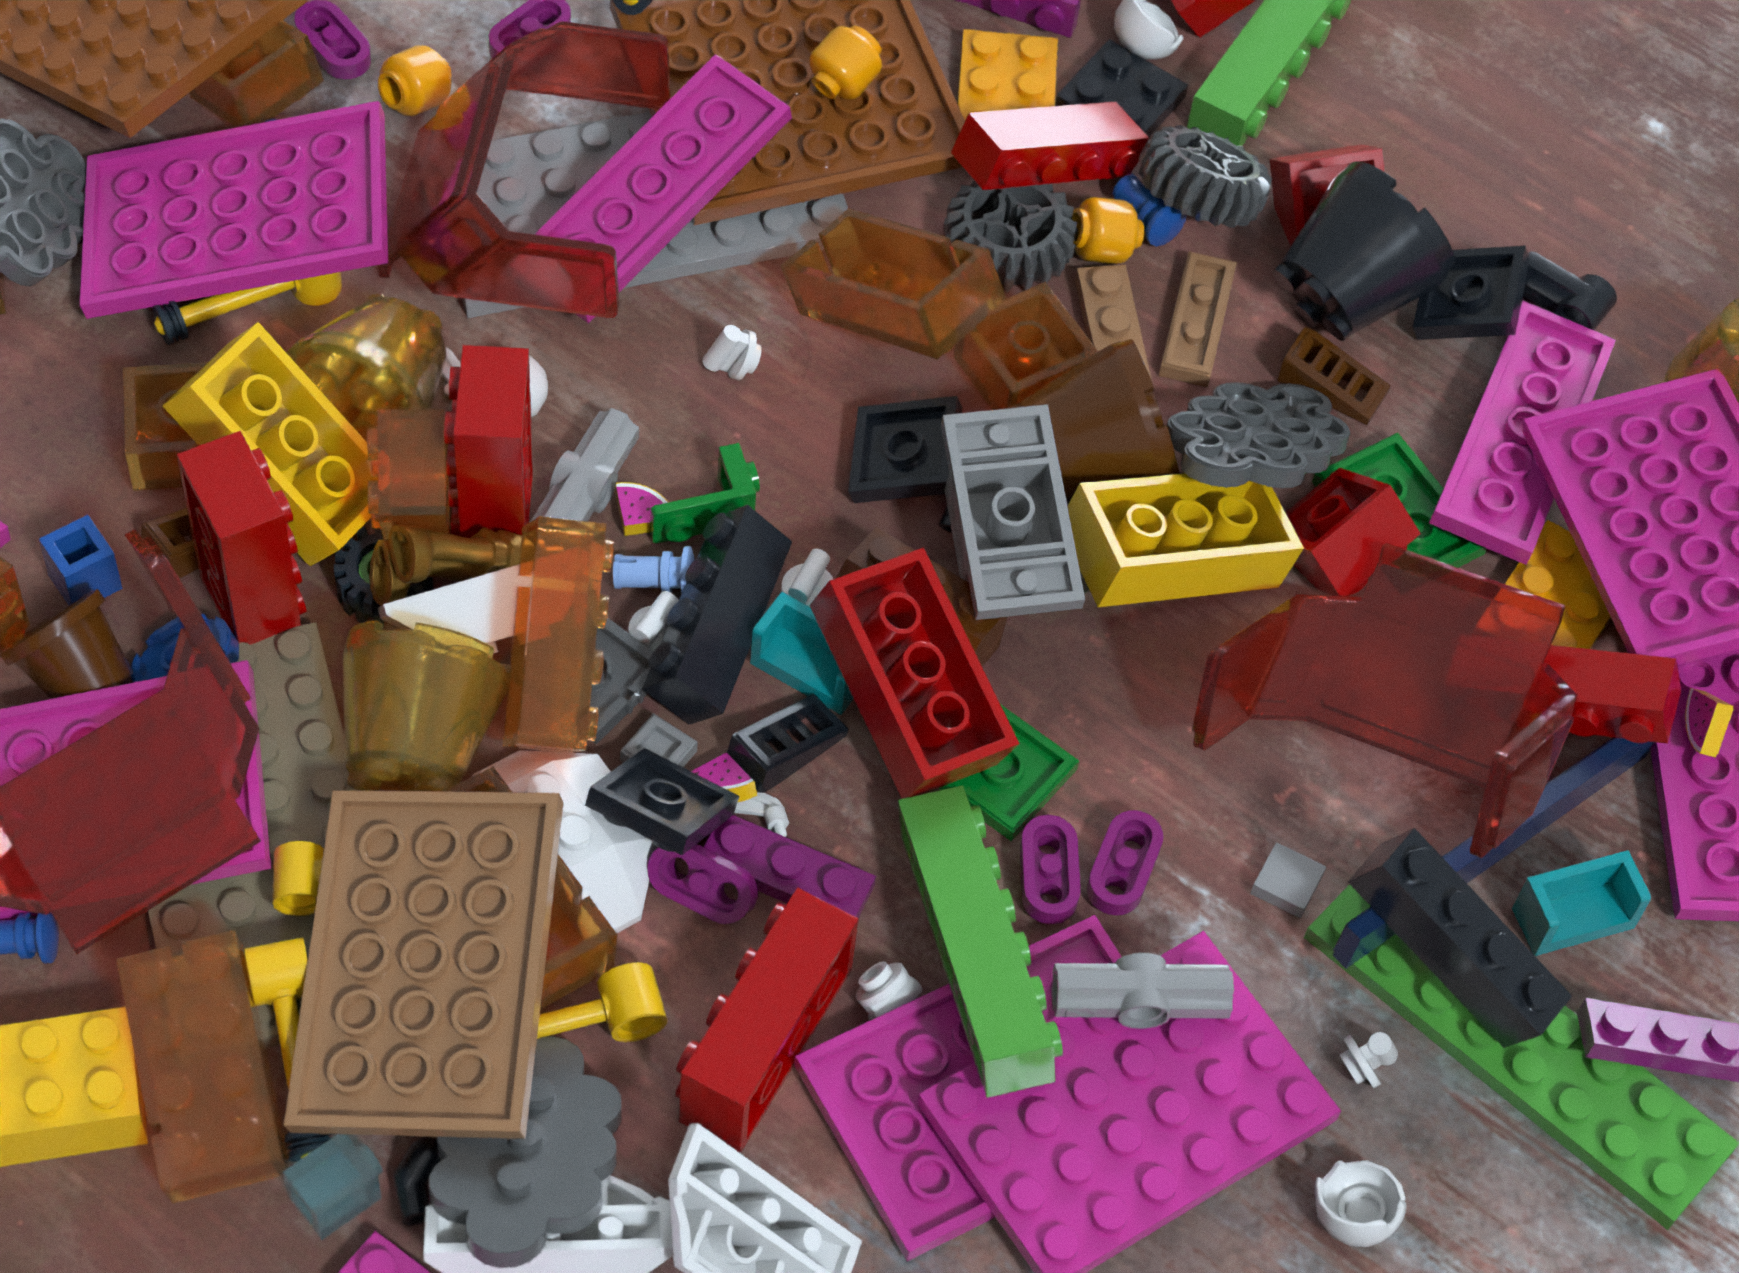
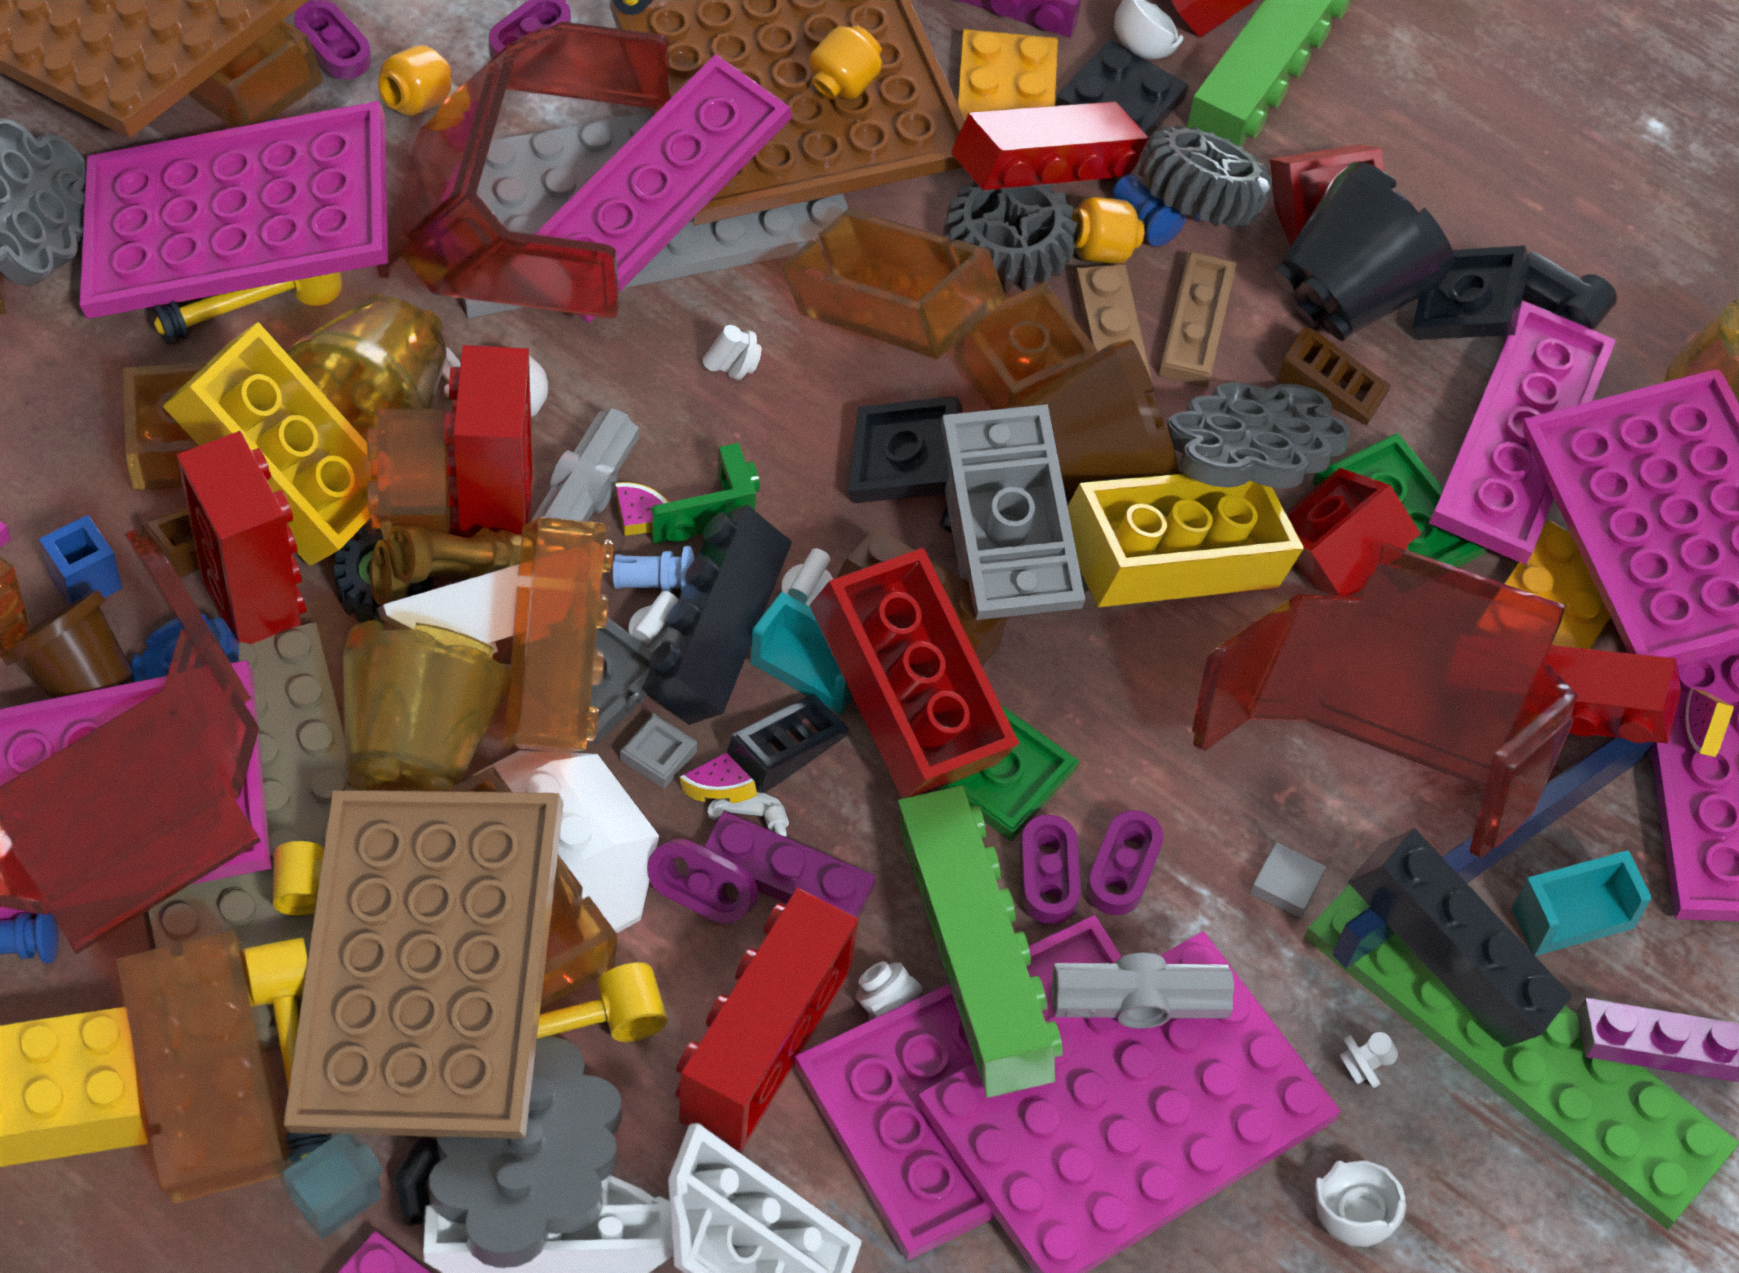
(661, 801): black plate -> none

